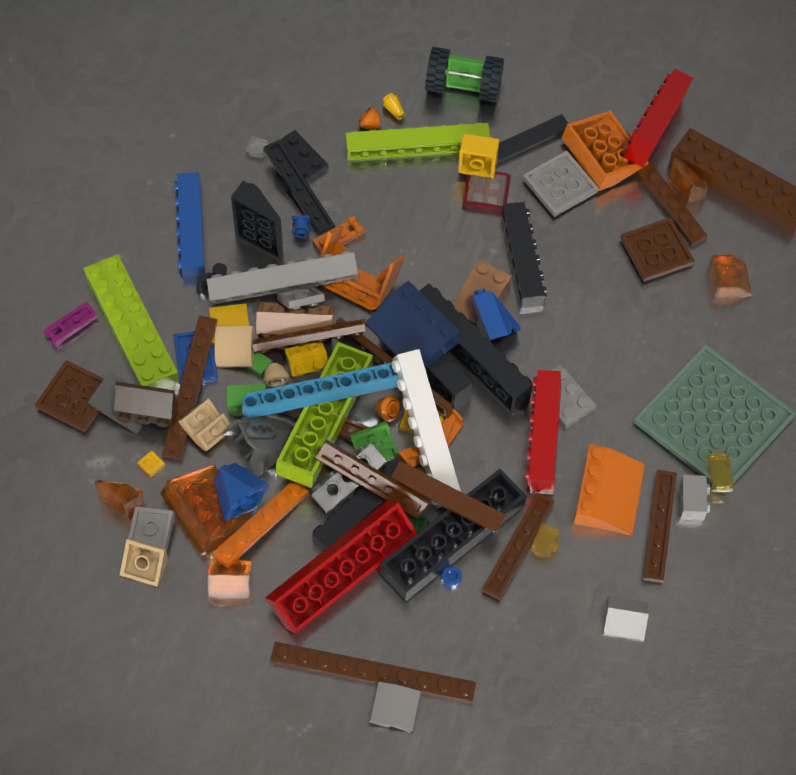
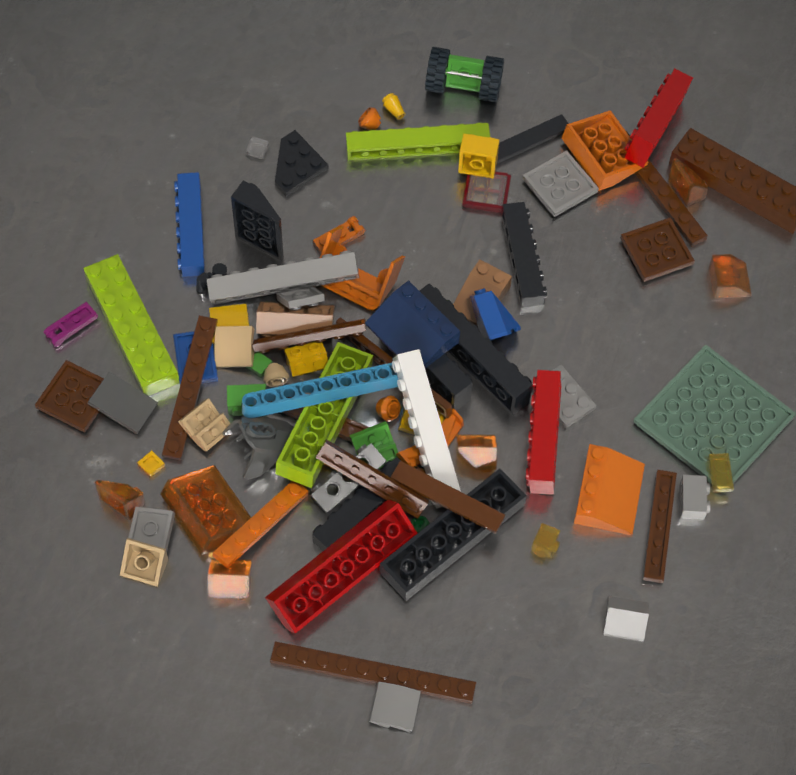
(145, 404): slope -> none
(238, 490): blue slope -> none
(299, 187): black tile -> none
(300, 226): blue brick -> none
(451, 577): blue tile -> none
(478, 451): none -> clear orange slope
(518, 546): reddish brown plate -> none

